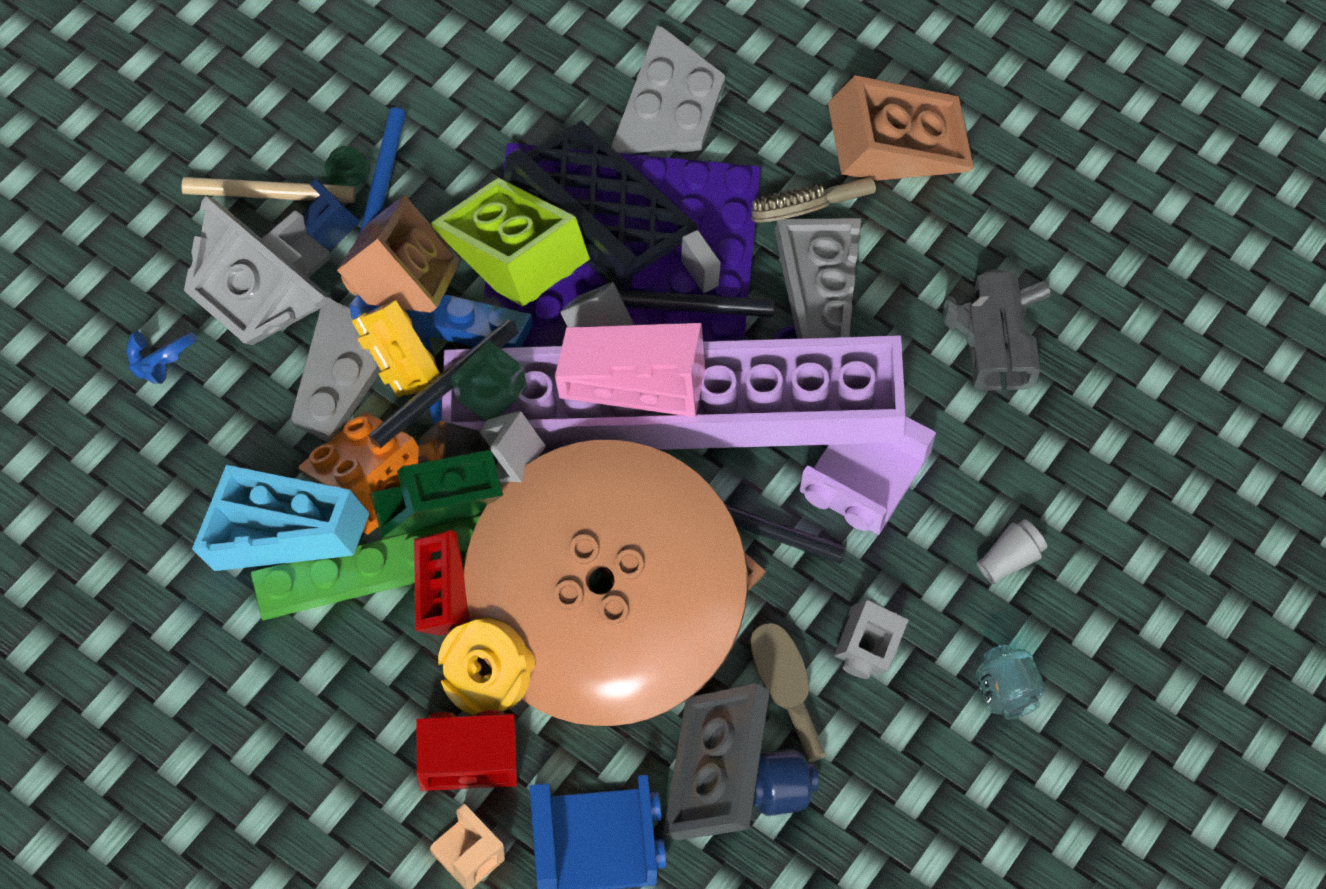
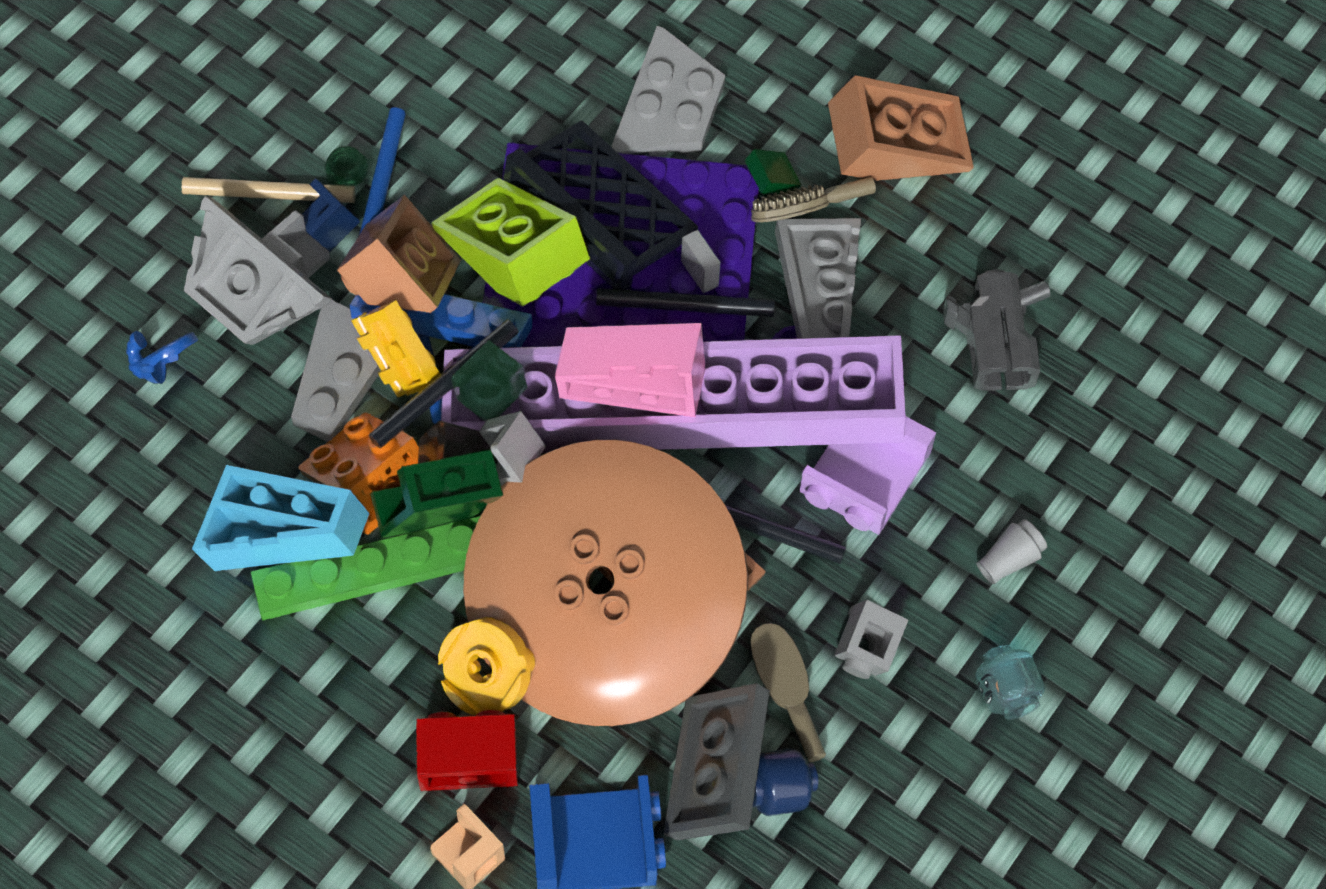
(433, 613): red slope -> none
(597, 308): light grey panel -> none
(772, 171): none -> dark green tile

